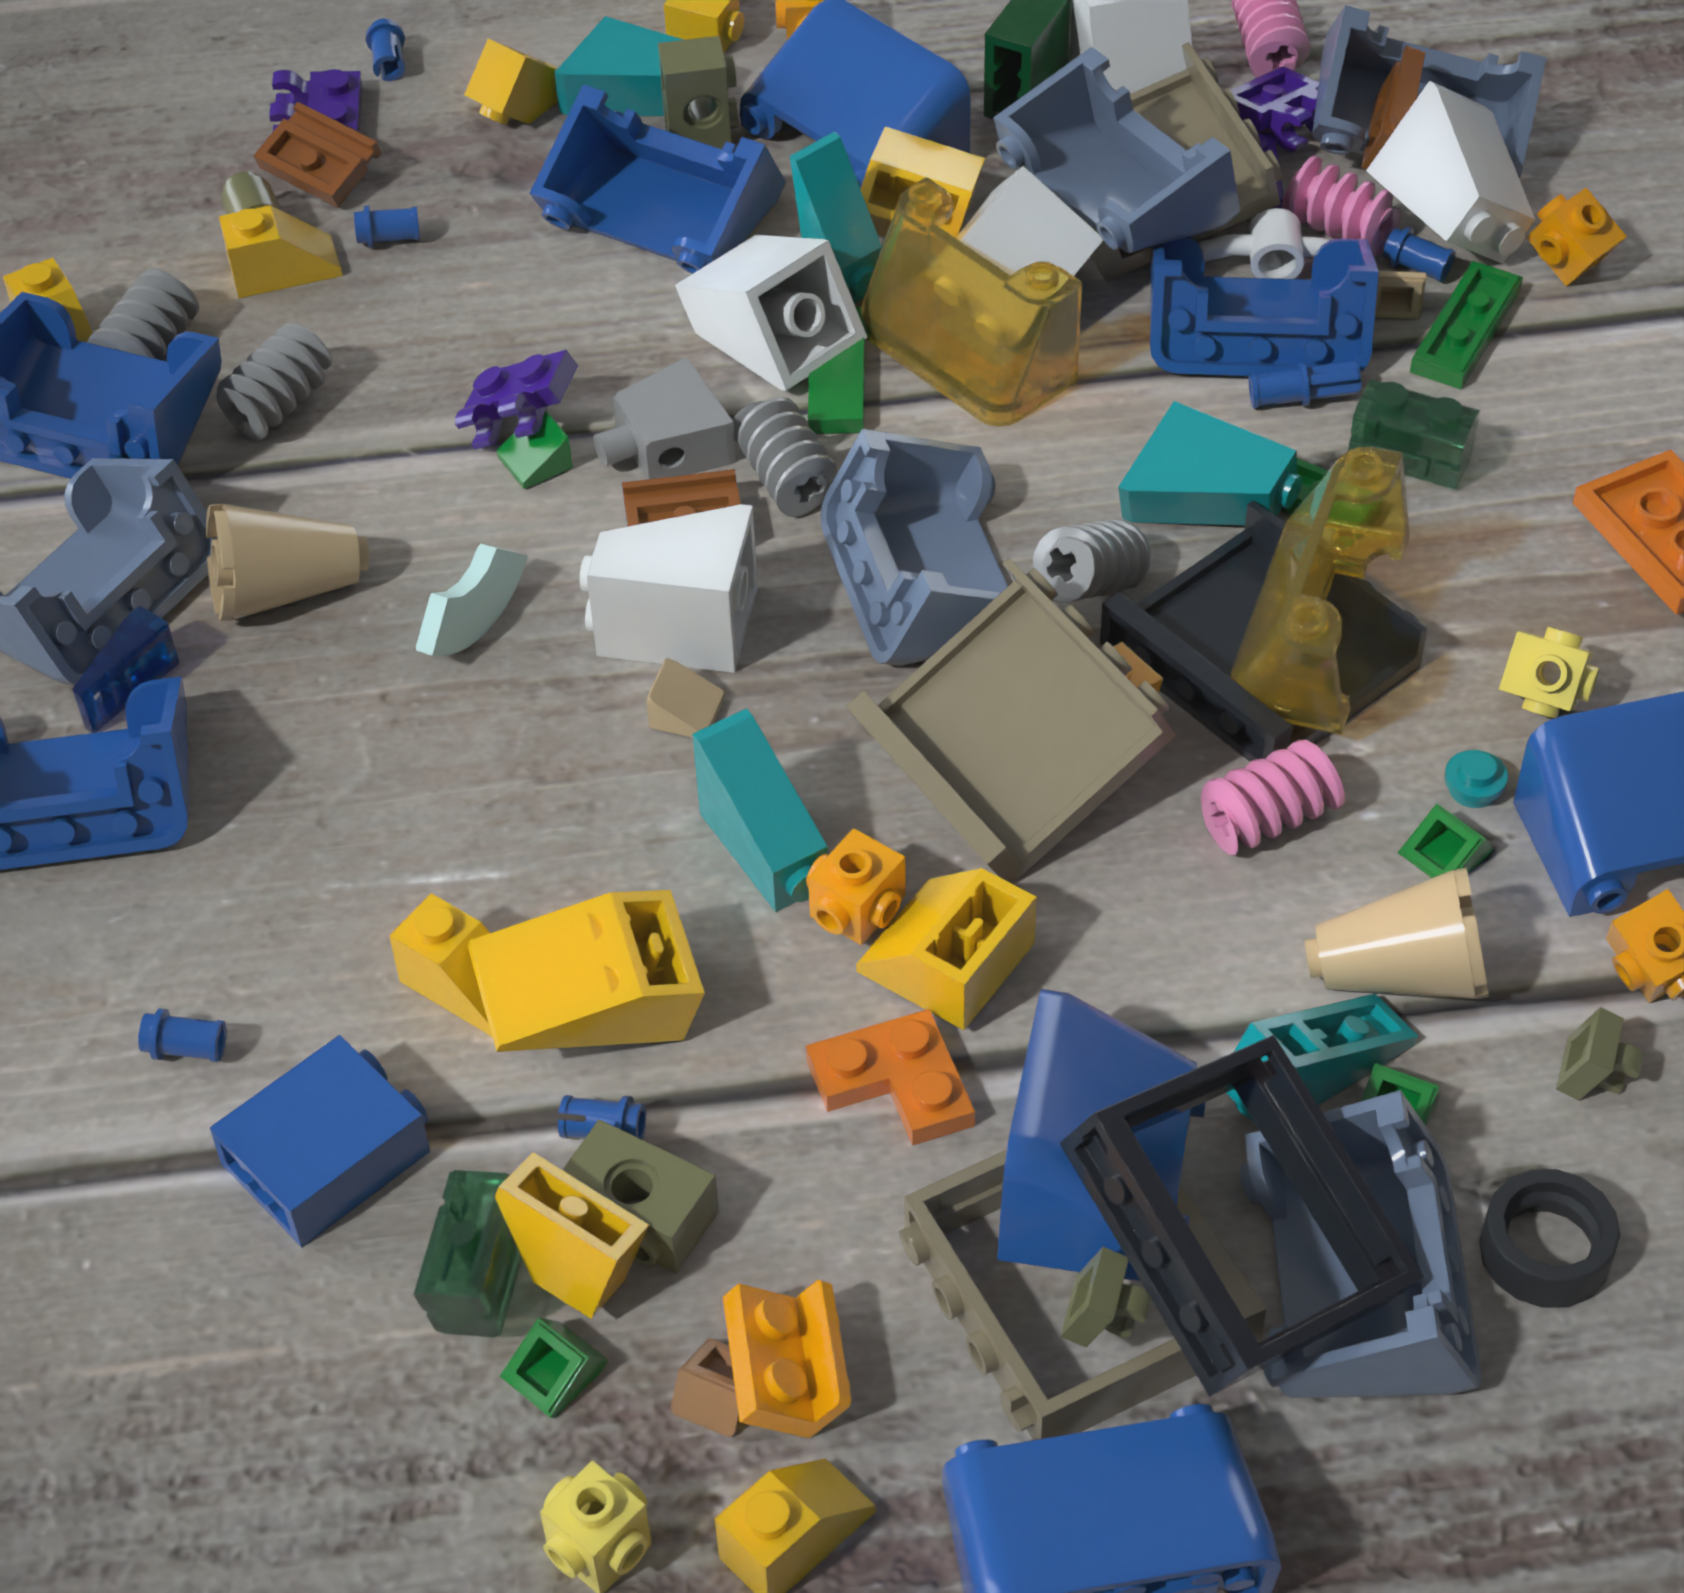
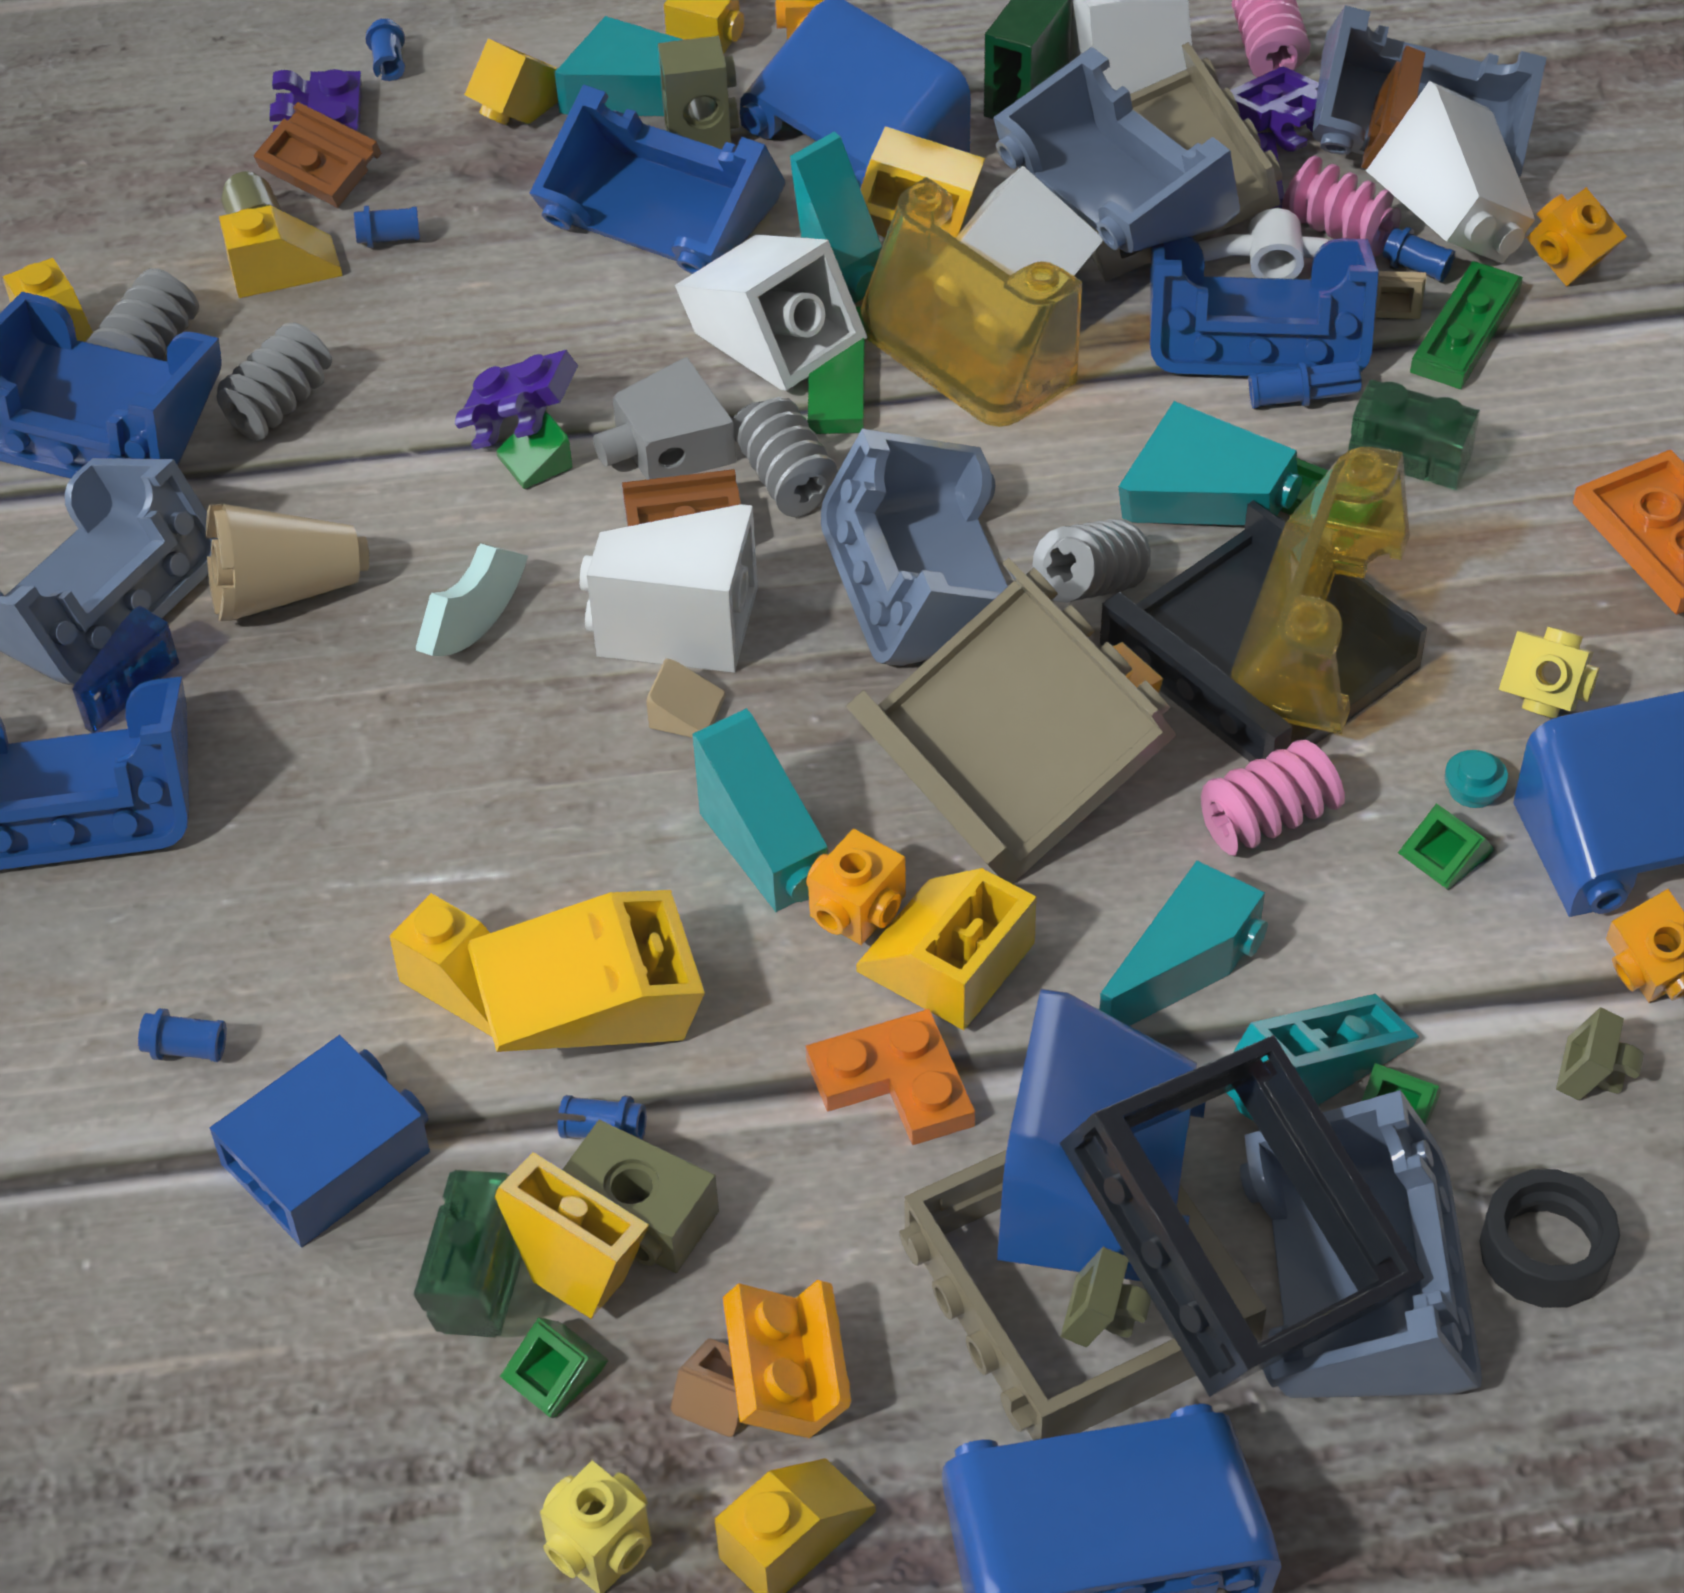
(1187, 945): none -> teal slope
(1405, 943): tan cone -> none

